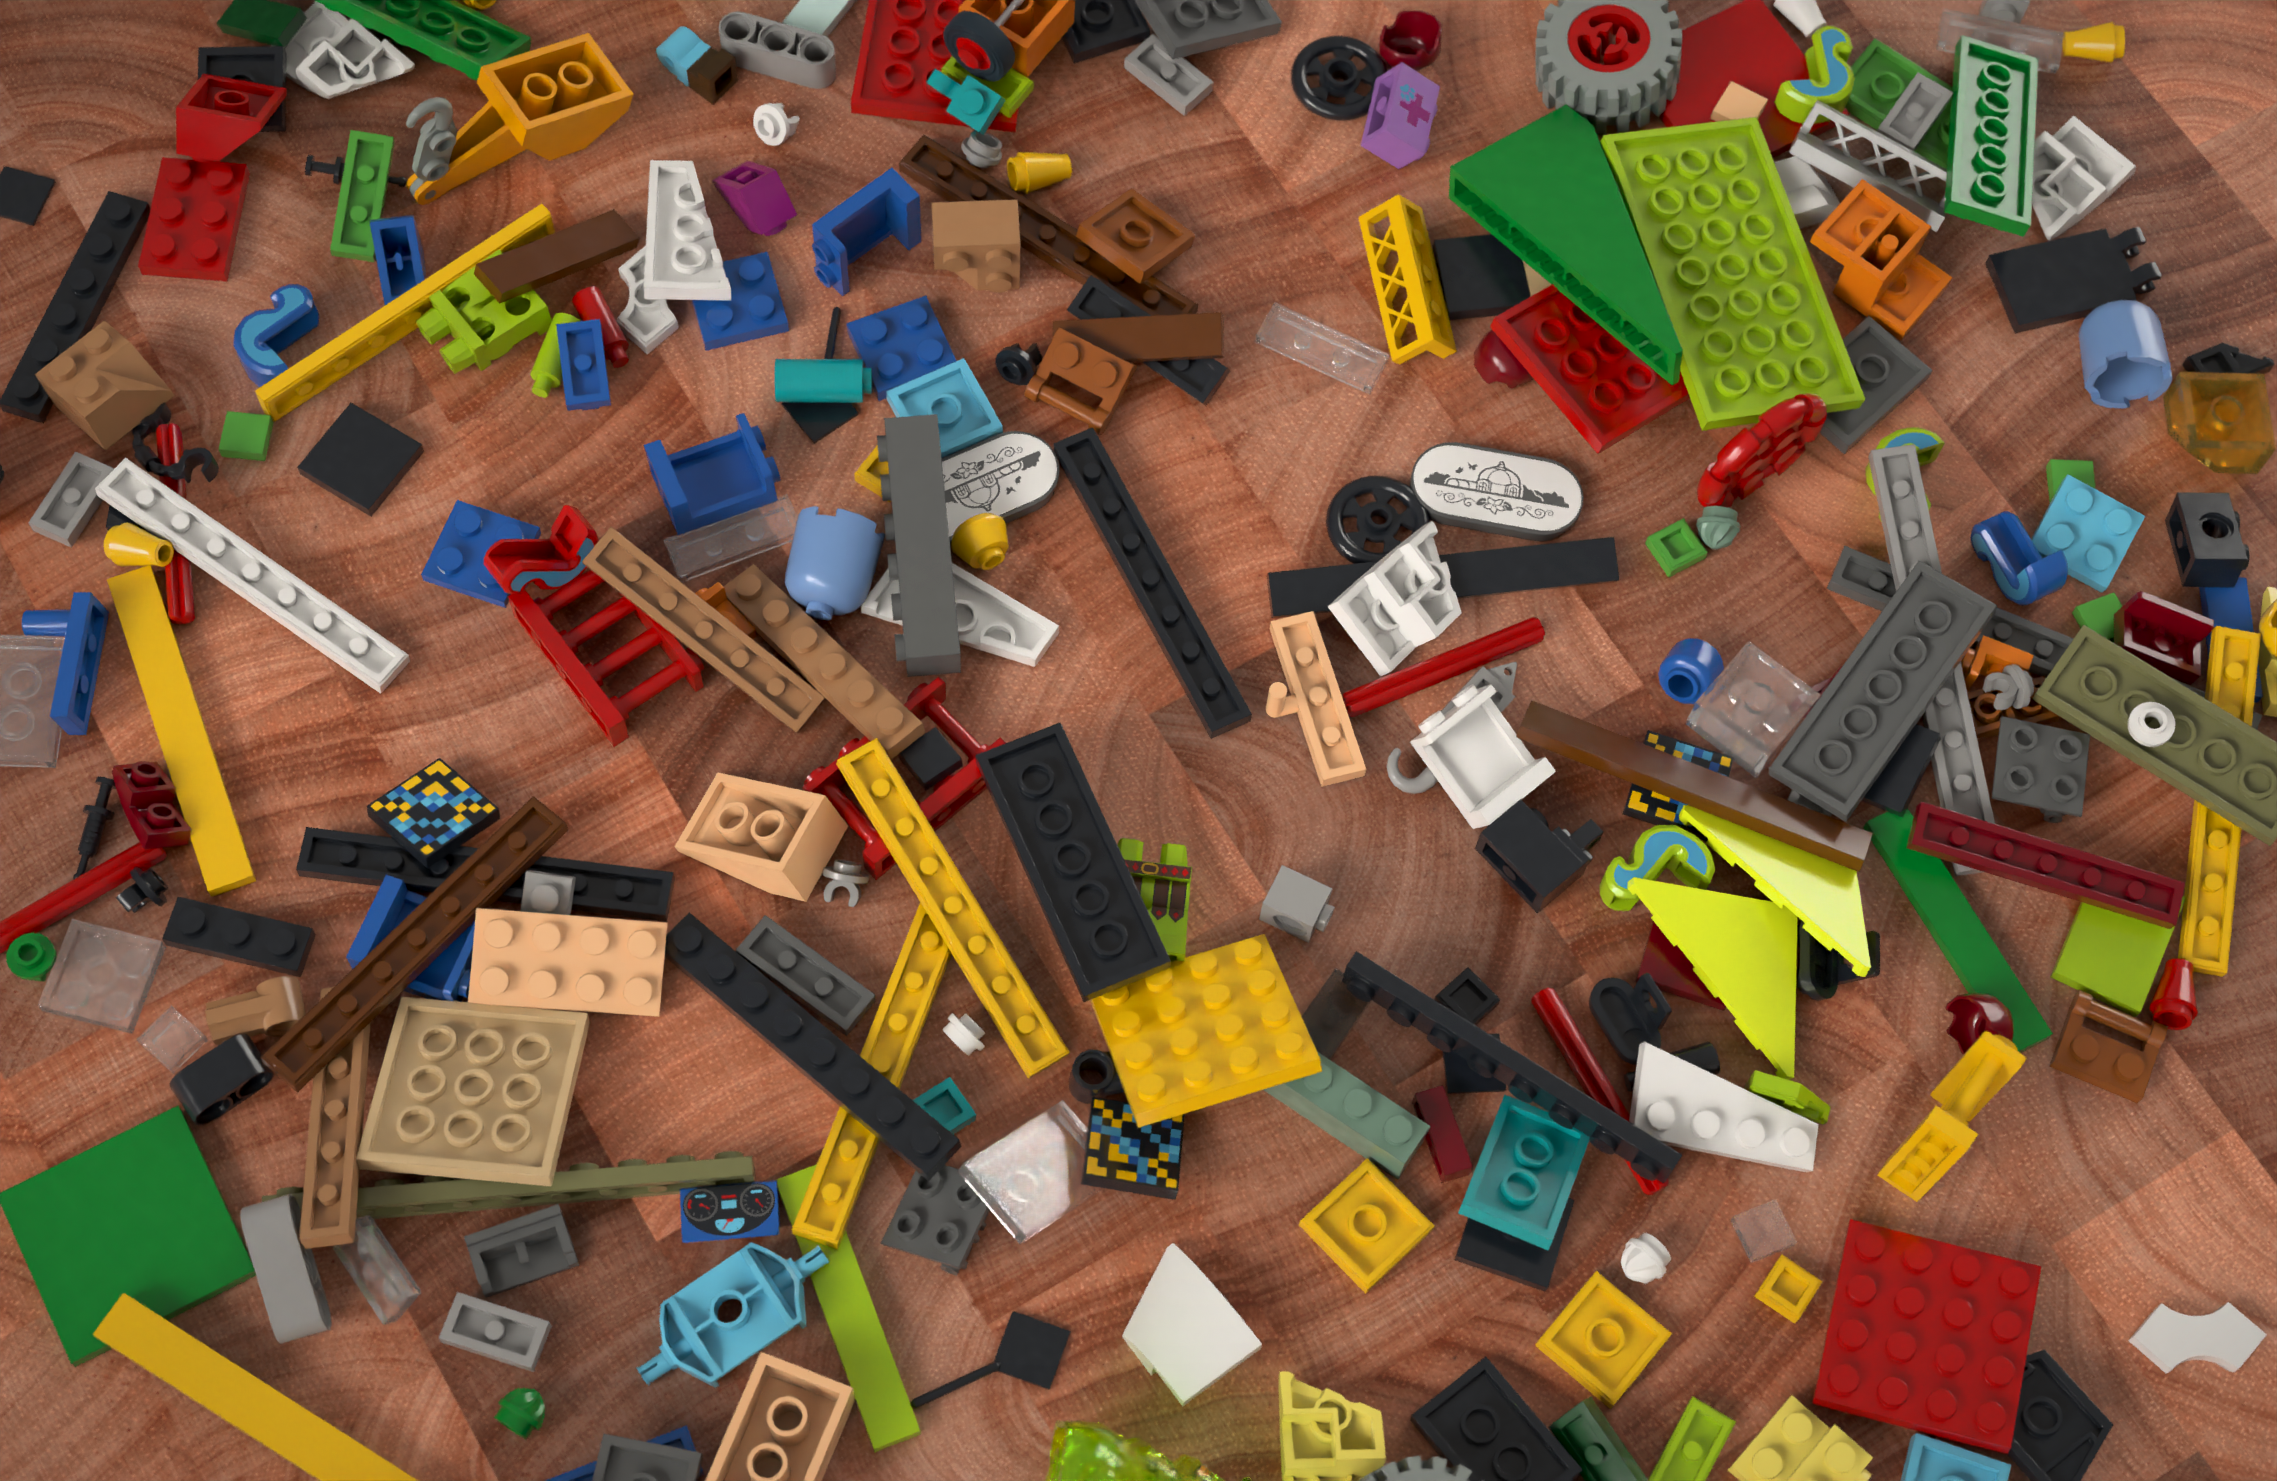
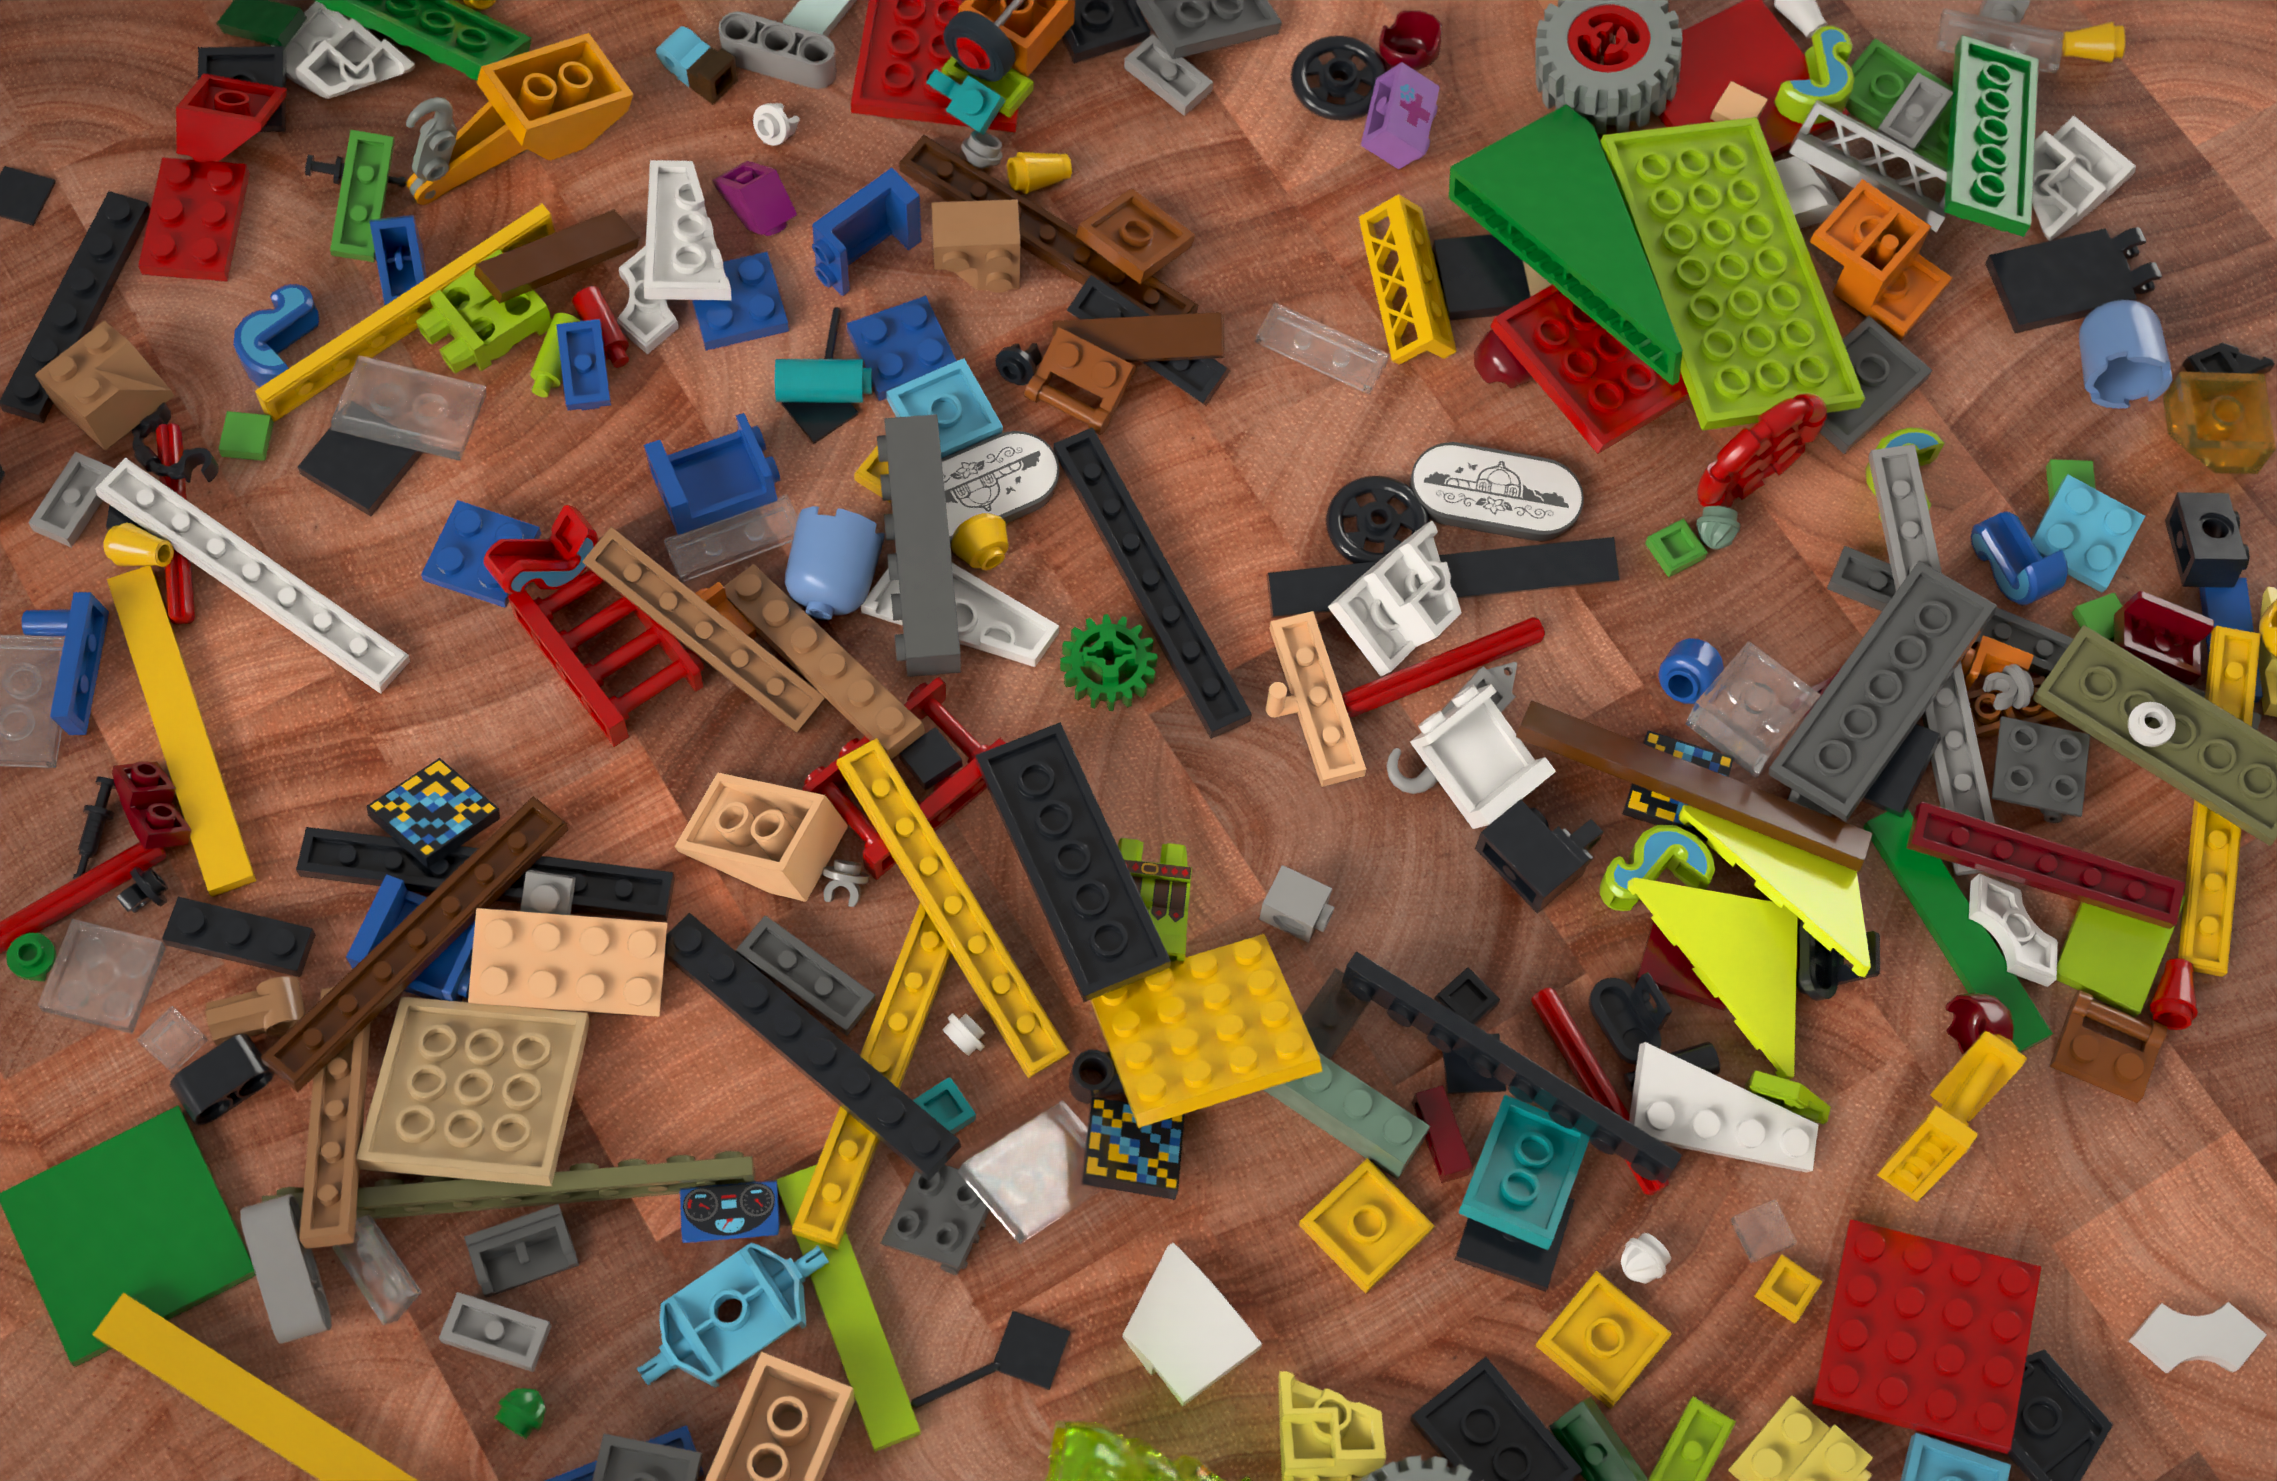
(408, 408): none -> clear tile
(1113, 643): none -> green gear
(2025, 946): none -> white tile

